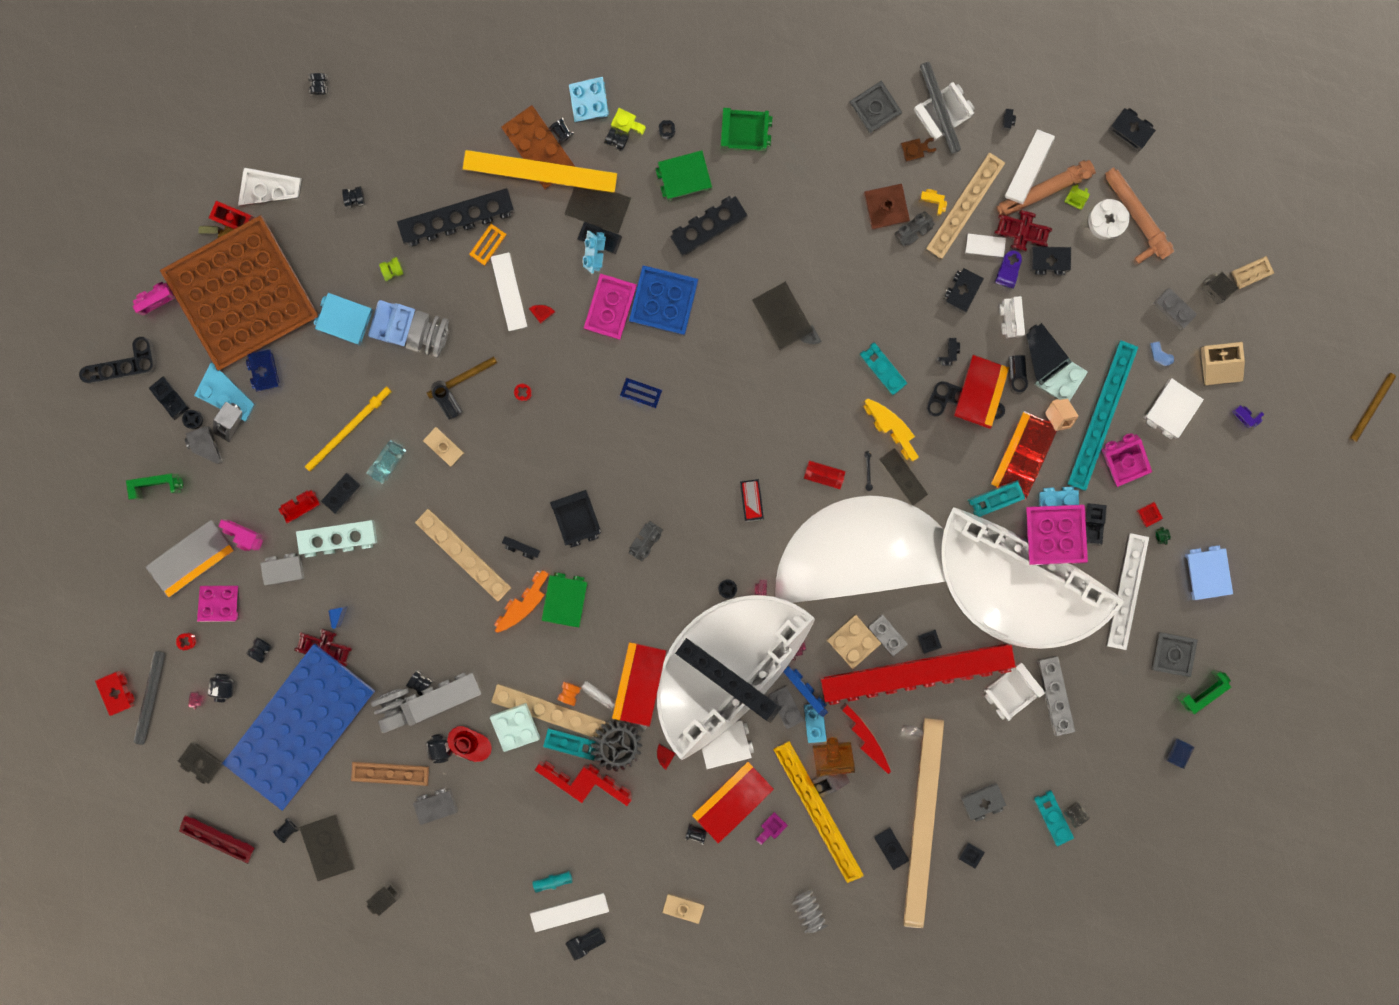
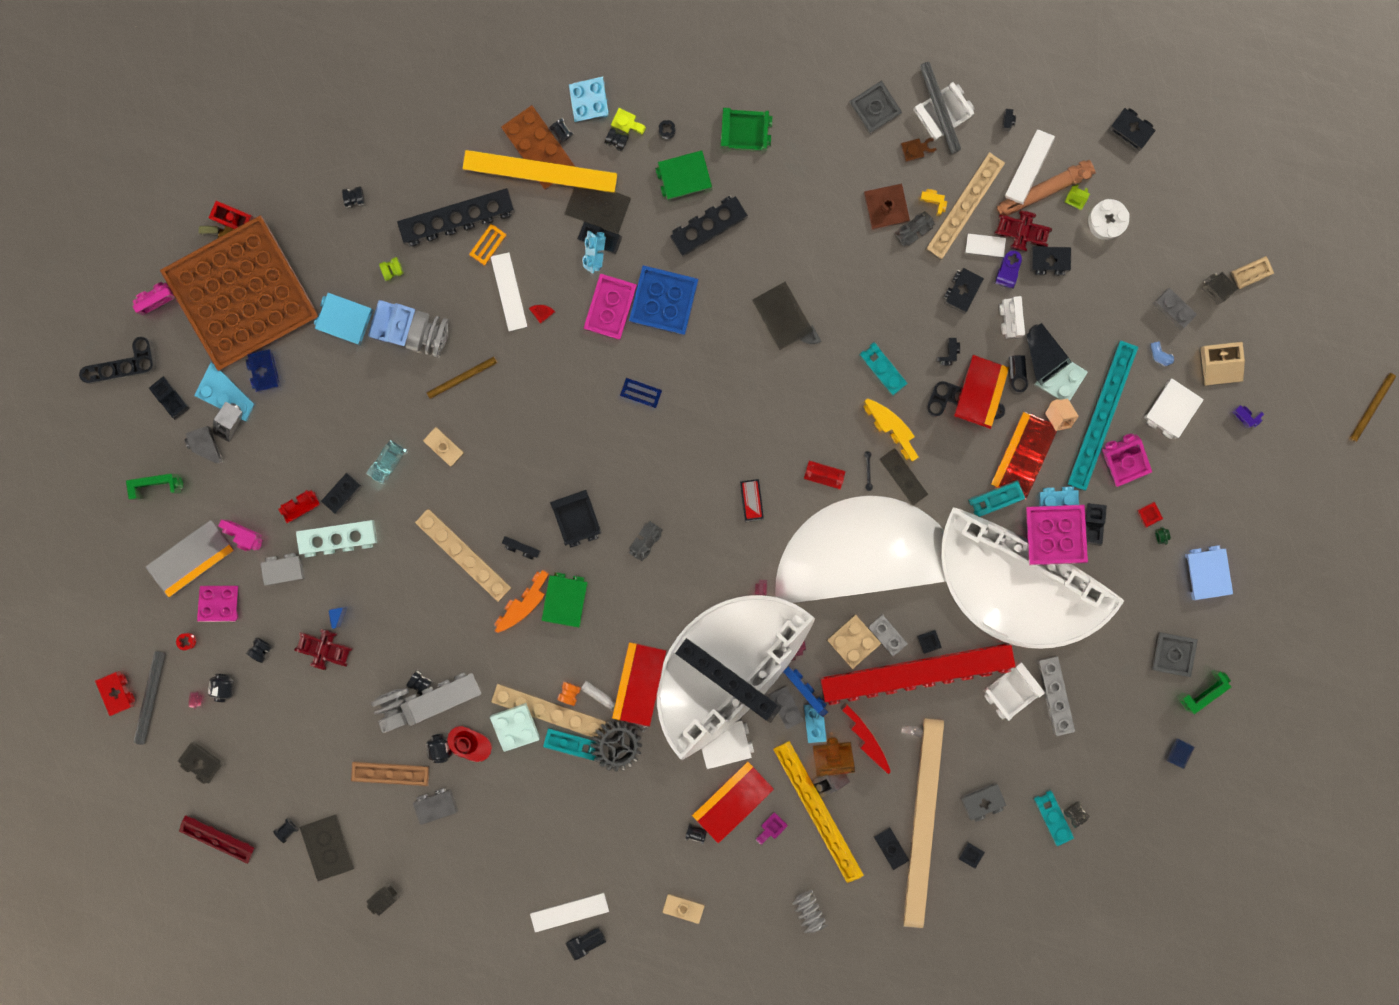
(191, 421): black wheel -> none
(265, 186): white wing -> none
(298, 727): blue plate -> none
(318, 84): black wheel -> none
(374, 403): yellow bar -> none
(446, 400): black piece -> none
(517, 392): red bush -> none
(552, 882): teal pin -> none
(584, 782): red bracket -> none
(664, 756): red tile -> none
(727, 589): black wheel -> none
(1128, 591): white plate -> none
(1155, 237): nougat cylinder -> none

